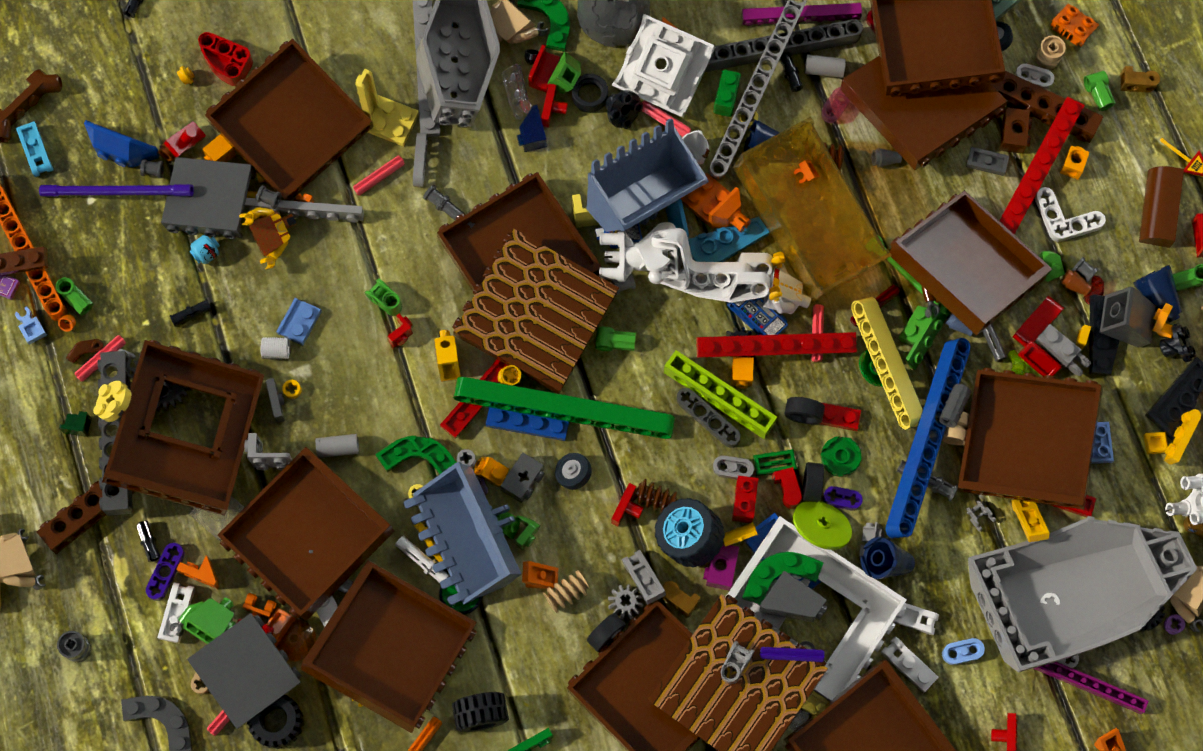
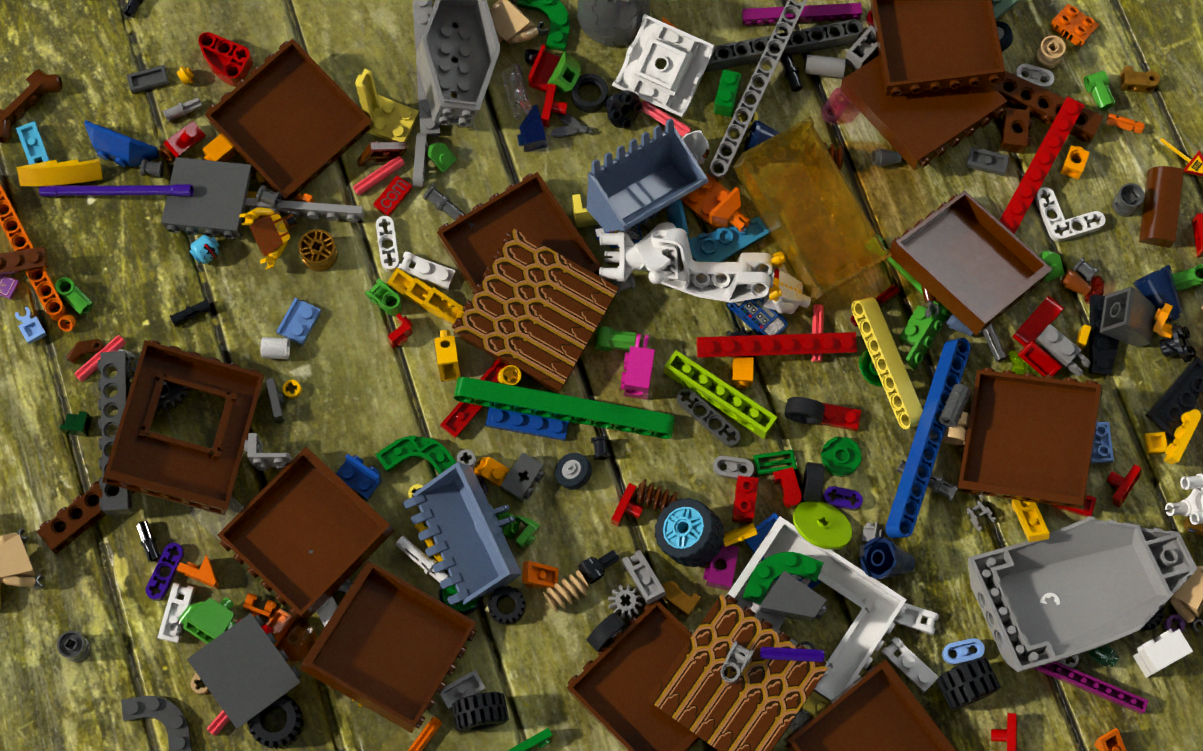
(61, 173): none -> yellow slope
(112, 400): light yellow plate -> none
(148, 79): none -> dark grey tile
(182, 109): none -> light grey axle
(309, 246): none -> pearl gold wheel
(337, 446): light grey pin -> none
(359, 477): none -> blue bracket
(382, 151): none -> reddish brown wing
(383, 251): none -> white beam
(392, 196): none -> red tile
(425, 296): none -> yellow slope
(427, 271): none -> white plate
(441, 156): none -> bright green plate
(465, 686): none -> light grey plate
(509, 592): none -> black tyre
(573, 127): none -> dark grey piece
(594, 568): none -> black axle
(601, 448): none -> black bush
(638, 369): none -> dark pink brick
(808, 171): orange tile -> none
(862, 50): none -> light grey brick
(968, 683): none -> black wheel
(1104, 655): none -> clear green plant
(1123, 484): none -> red tile
(1125, 123): none -> orange axle
(1128, 199): none -> dark grey wheel
(1160, 654): none -> white piece

